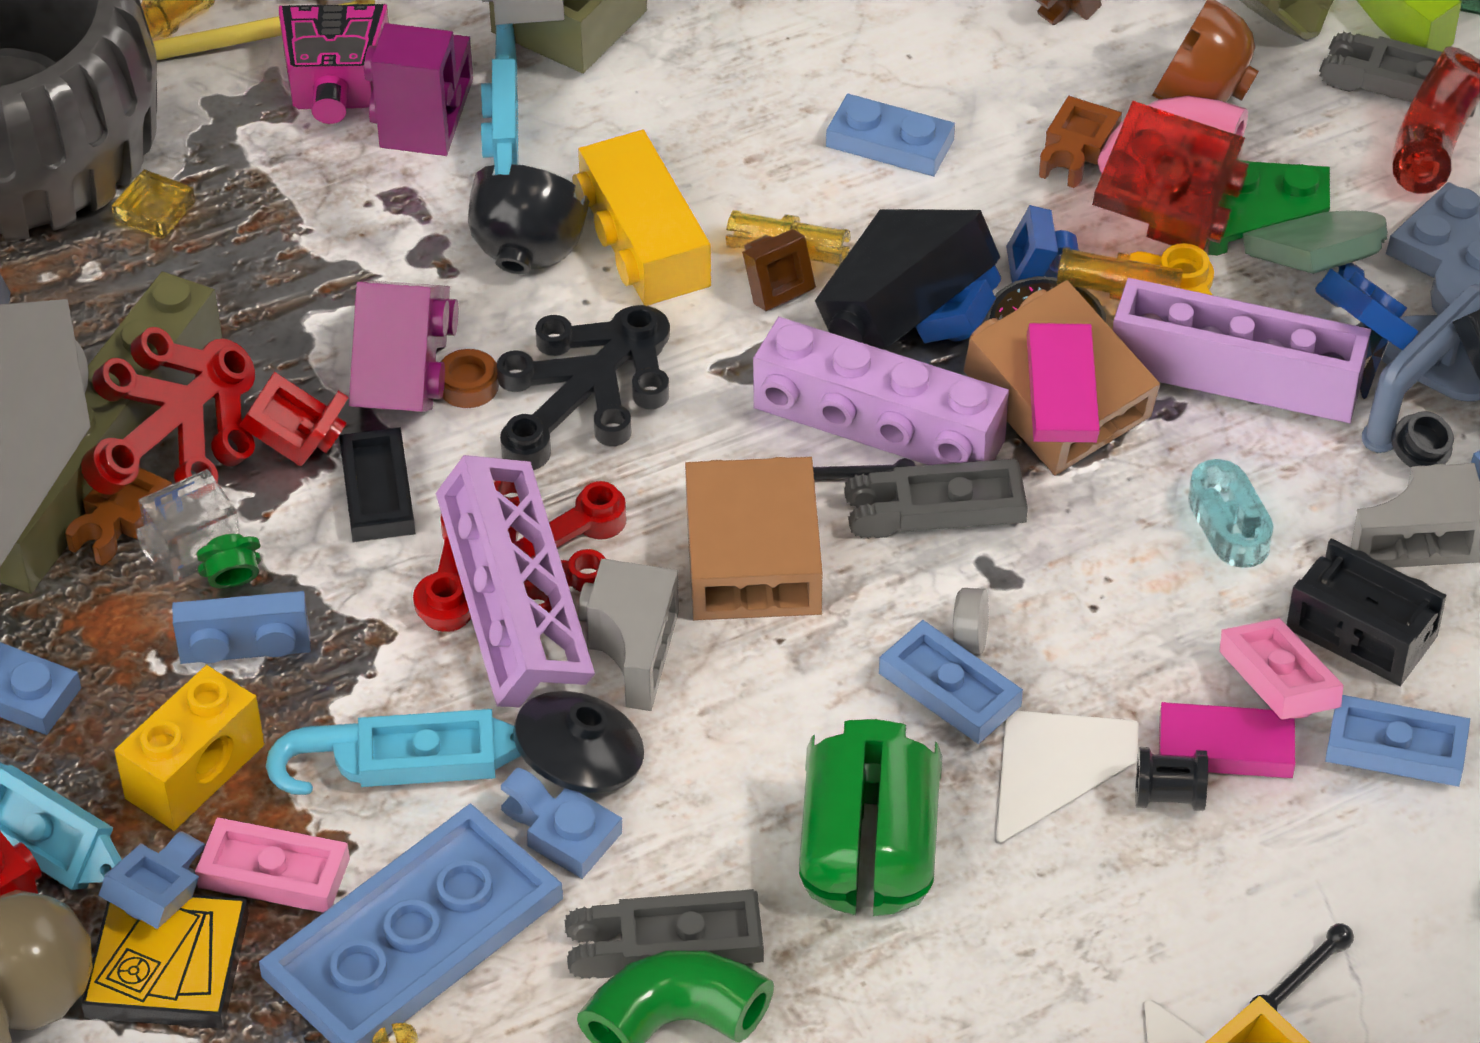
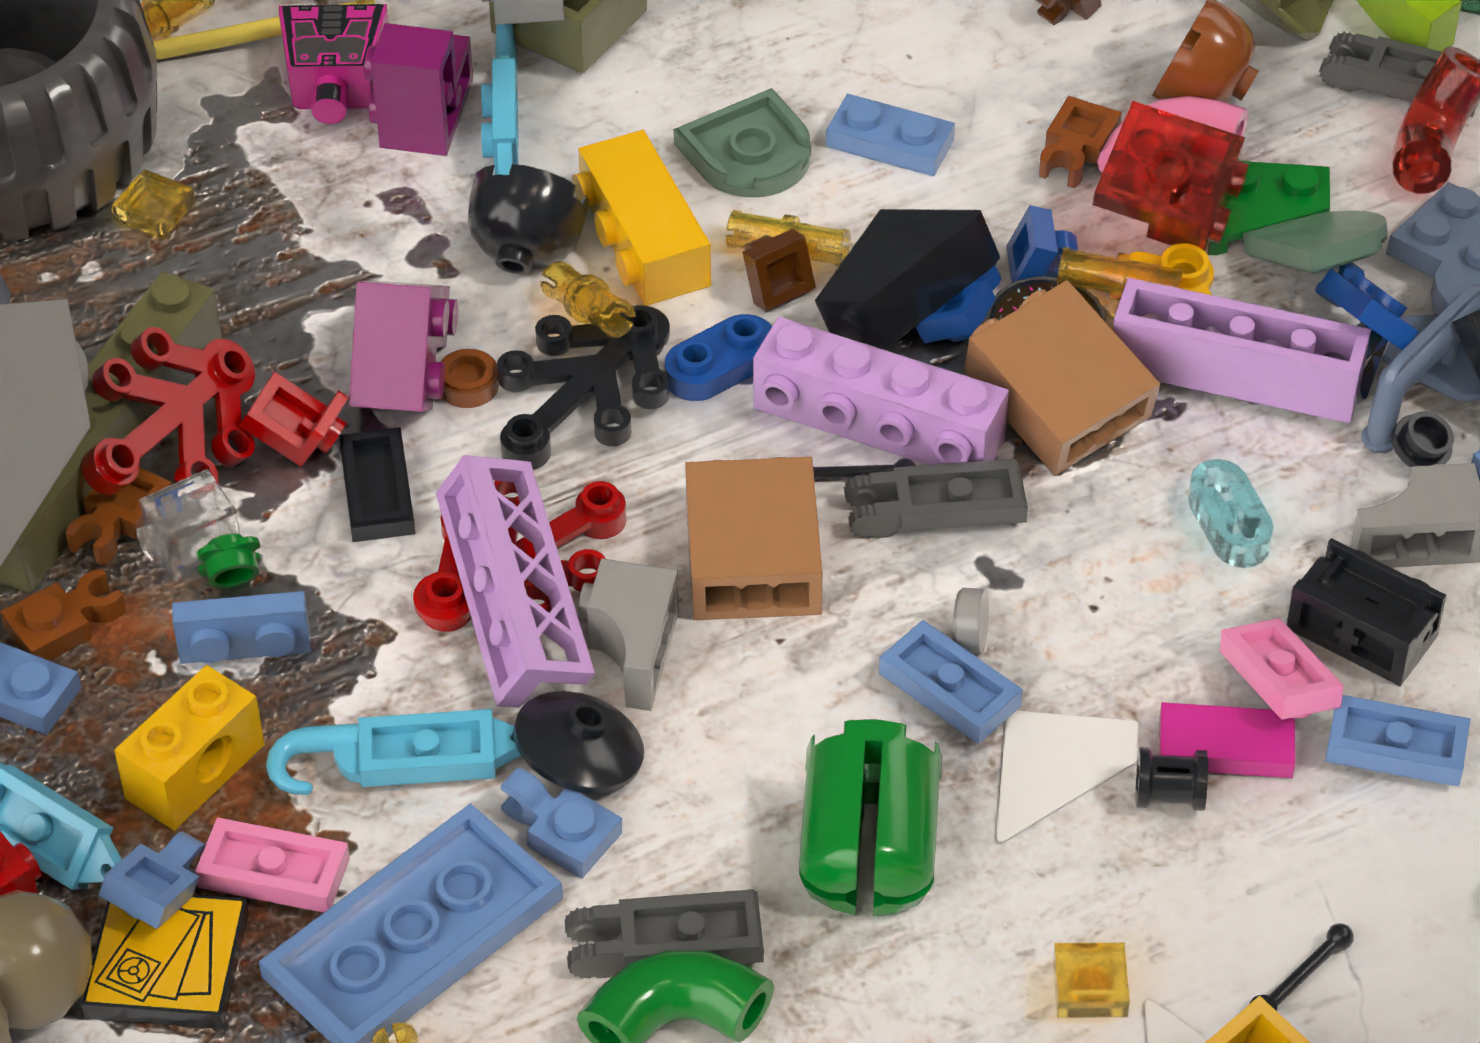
(59, 621): none -> dark orange plate
(587, 299): none -> clear yellow pin
(721, 357): none -> blue plate
(748, 146): none -> sand green tile
(1062, 383): dark pink tile -> none
(1091, 980): none -> clear yellow plate

